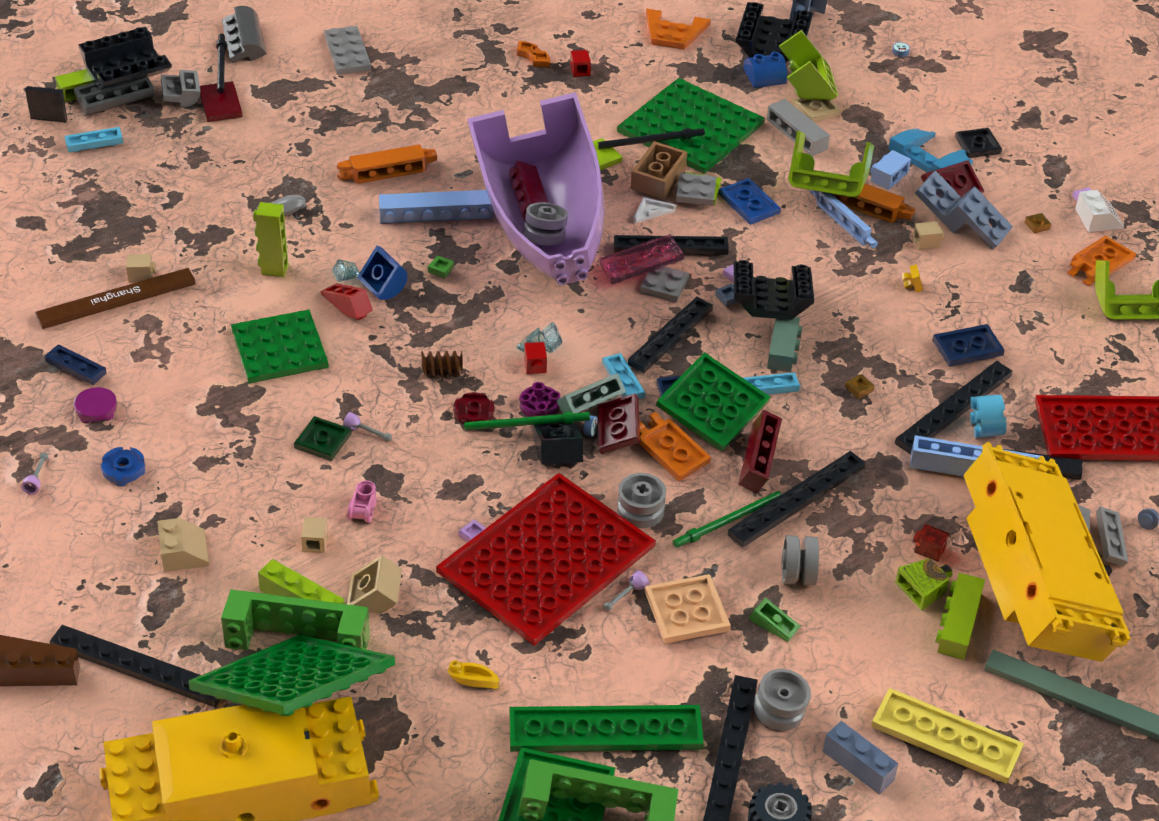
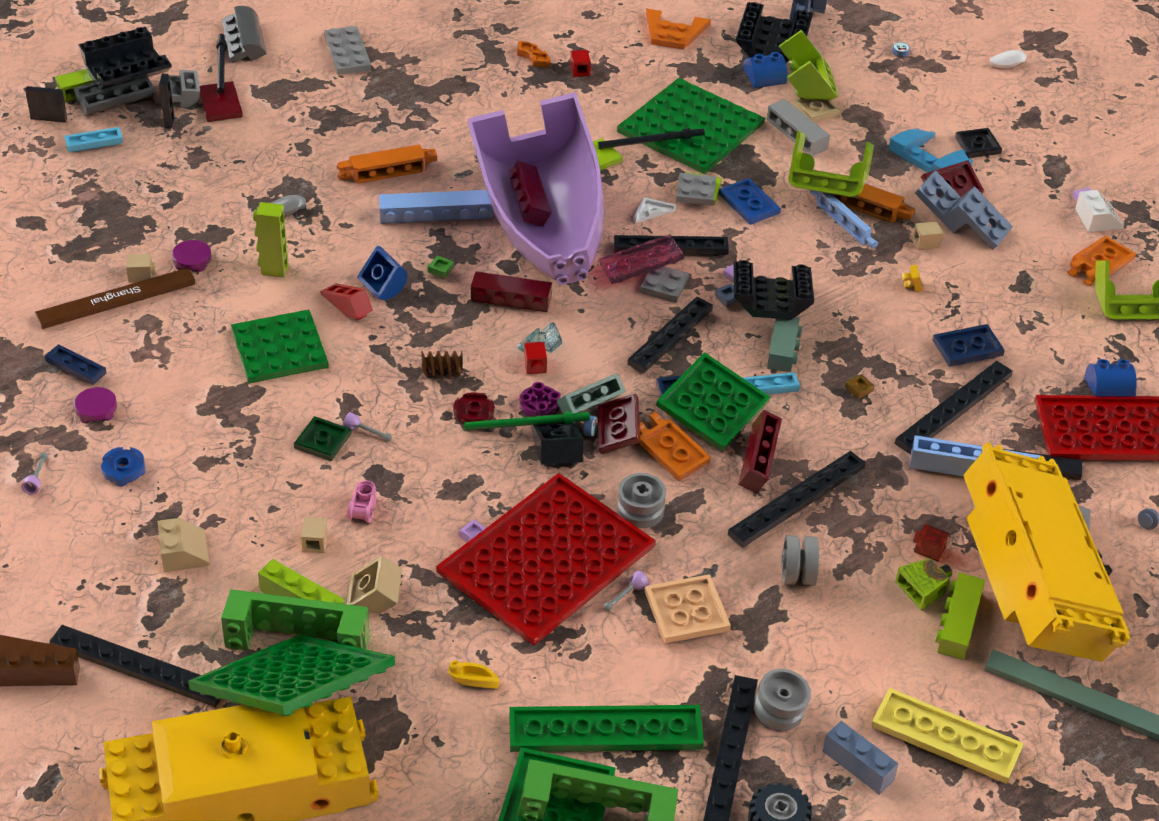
(166, 101): none -> black tile
(191, 255): none -> magenta tile
(345, 270): clear light blue slope -> none
(511, 291): none -> dark red brick
(545, 223): light grey wheel -> none
(617, 364): medium azure tile -> none
(658, 170): medium nougat brick -> none
(694, 534): green bar -> none
(774, 620): bright green slope -> none
(890, 169): light blue brick -> none
(988, 416): medium azure brick -> none
(1008, 59): none -> white arm
(1037, 223): pearl gold plate -> none
(1111, 379): none -> blue brick
(1111, 536): light grey plate -> none

